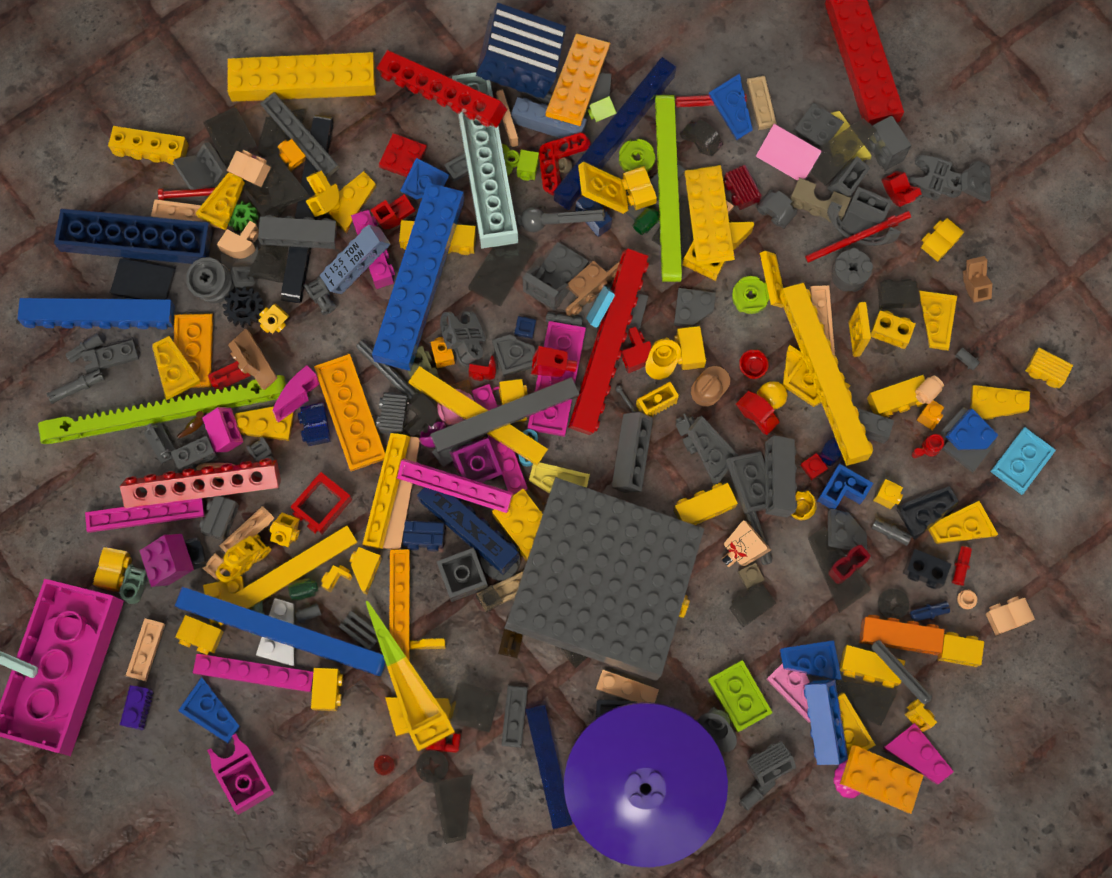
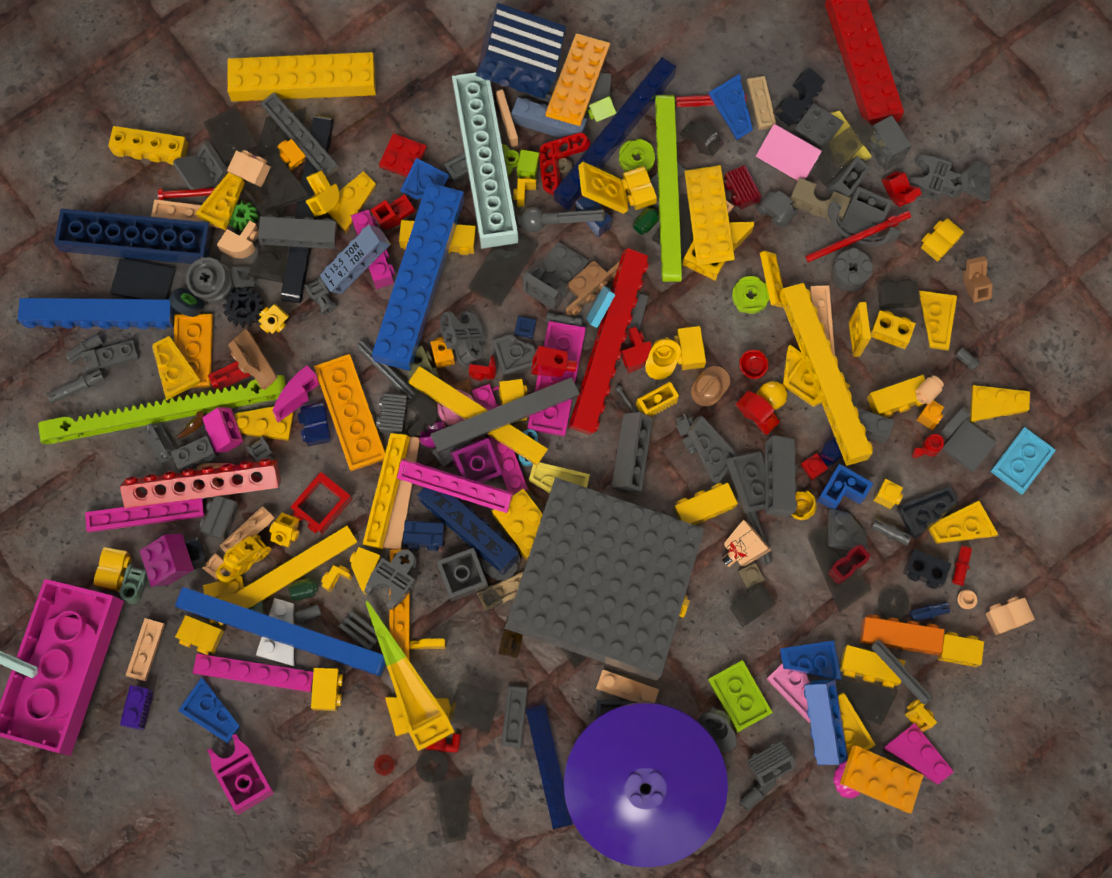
(186, 302): none -> black bush
(398, 571): none -> dark grey piece
(441, 89): red brick -> none
(523, 184): none -> yellow bracket
(693, 306): dark grey plate -> none
(808, 86): none -> black arch
(971, 433): blue plate -> none
(1049, 368): yellow brick -> none

